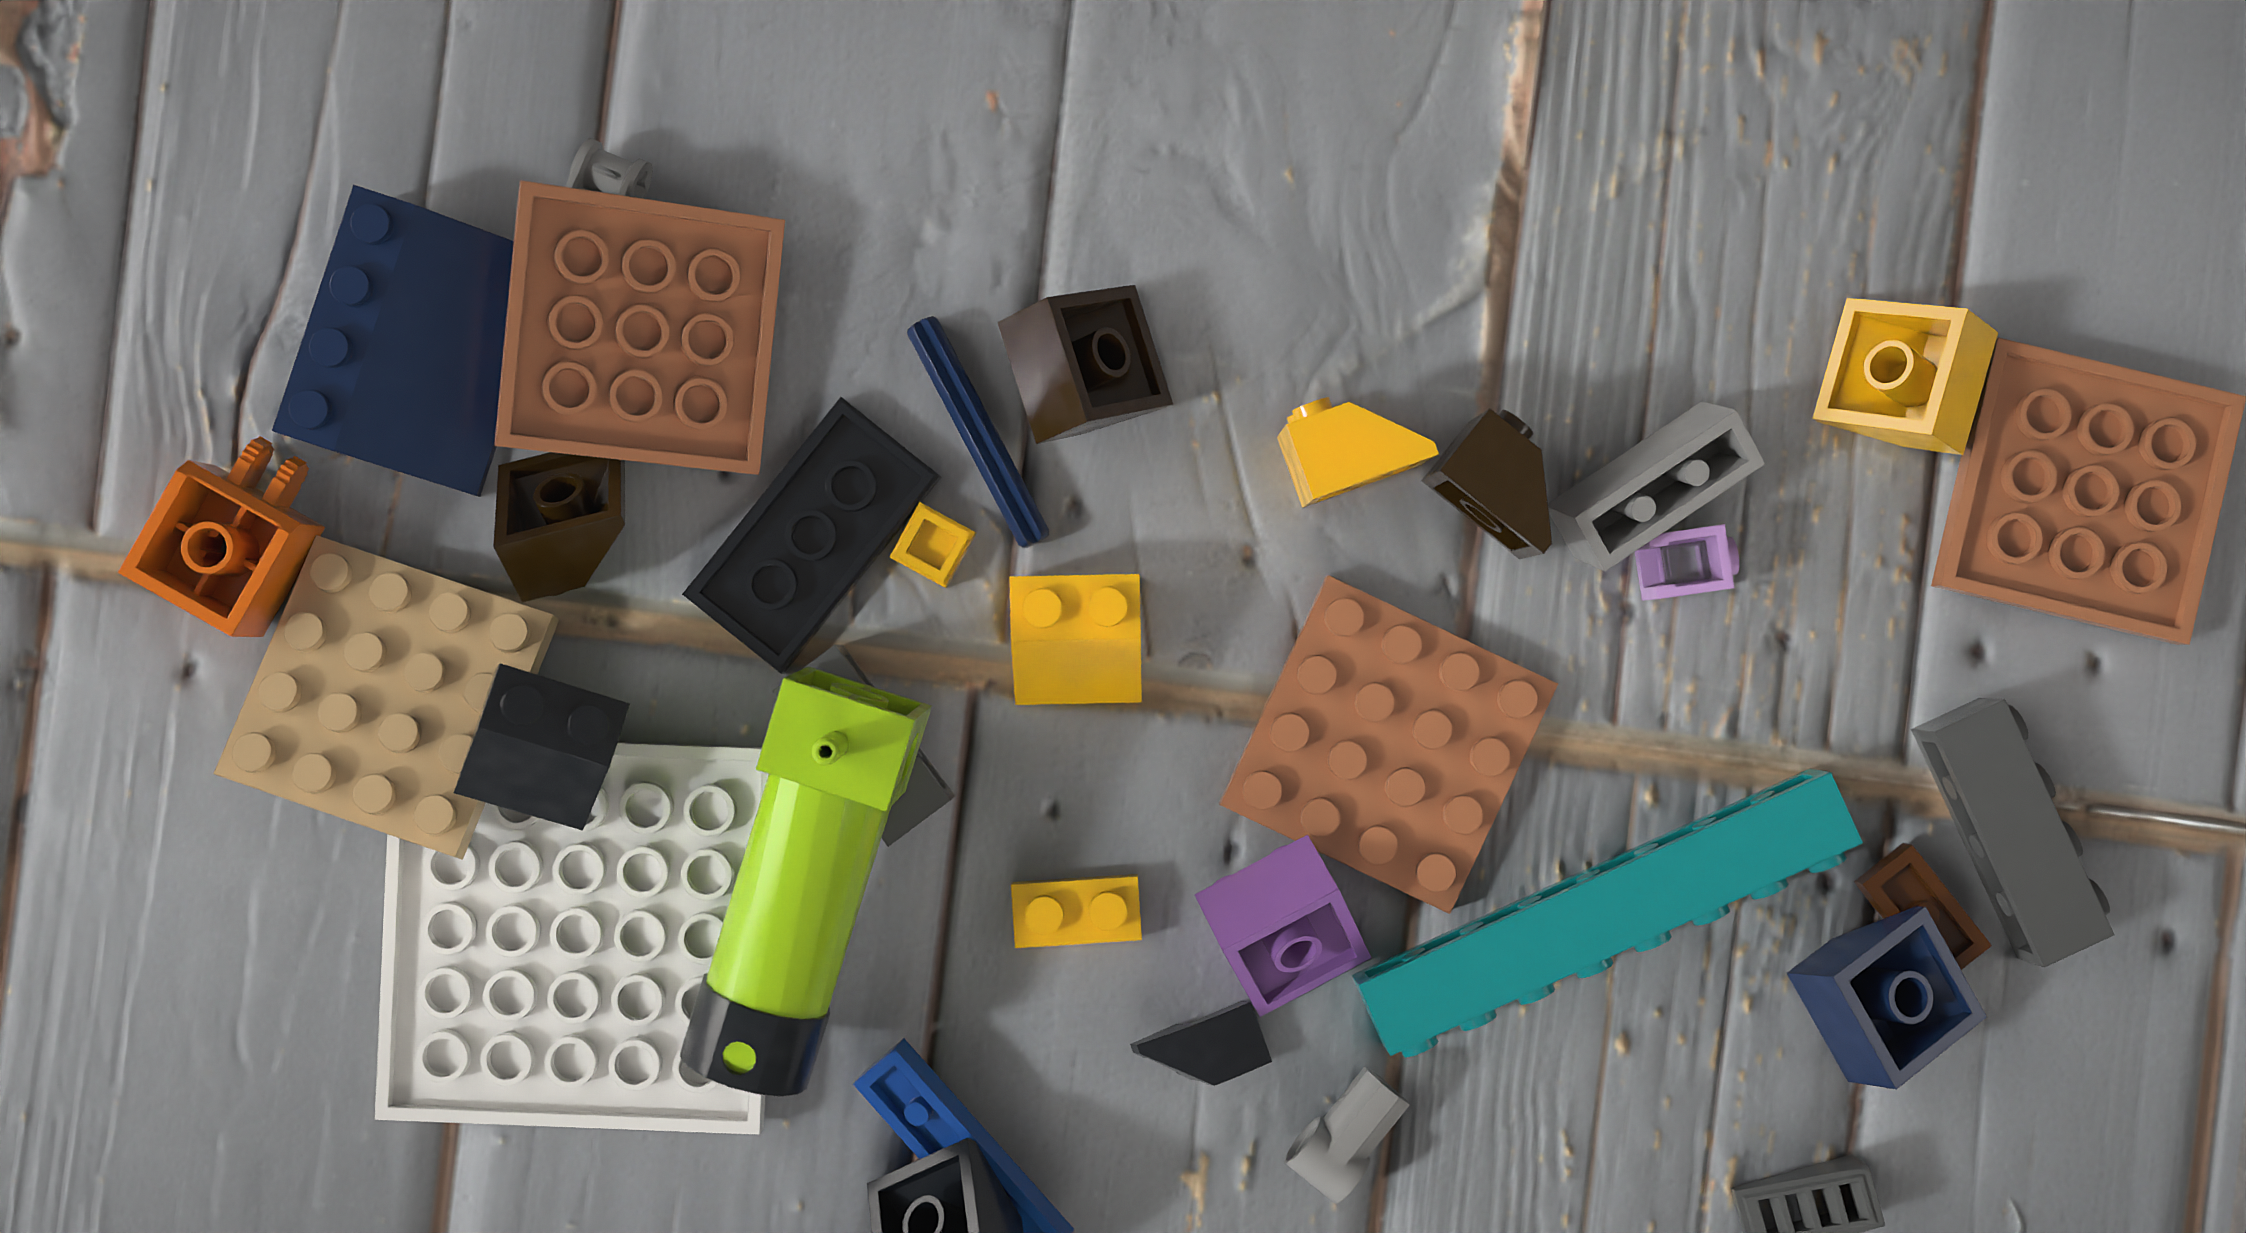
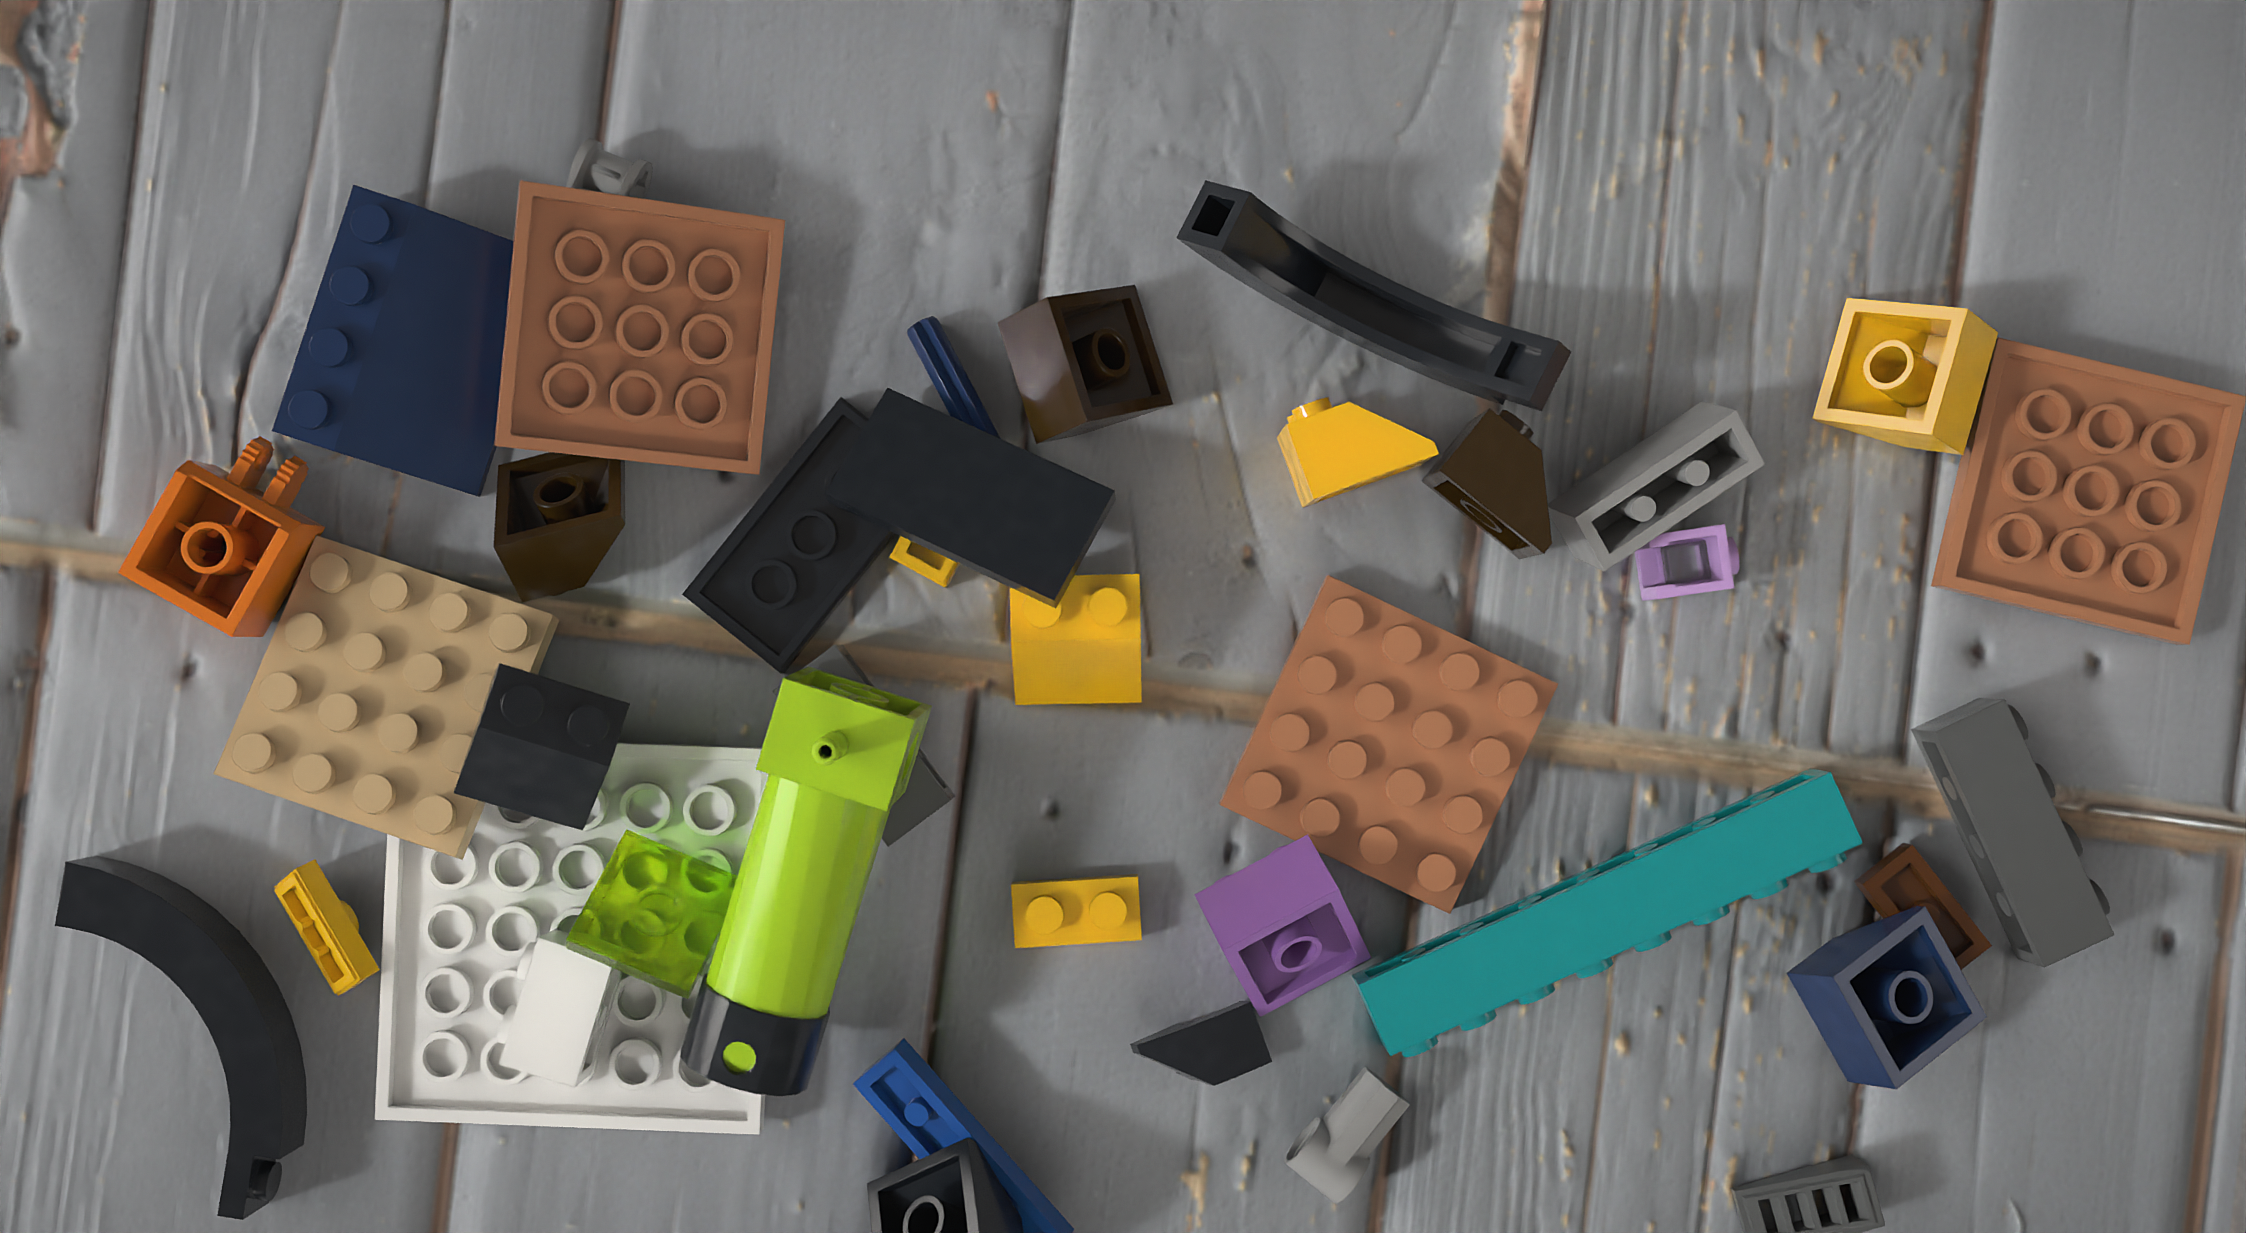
(230, 993): none -> black arch
(326, 927): none -> yellow plate
(558, 1013): none -> white brick
(654, 914): none -> clear neon green tile
(971, 497): none -> black tile
(1366, 308): none -> black arch

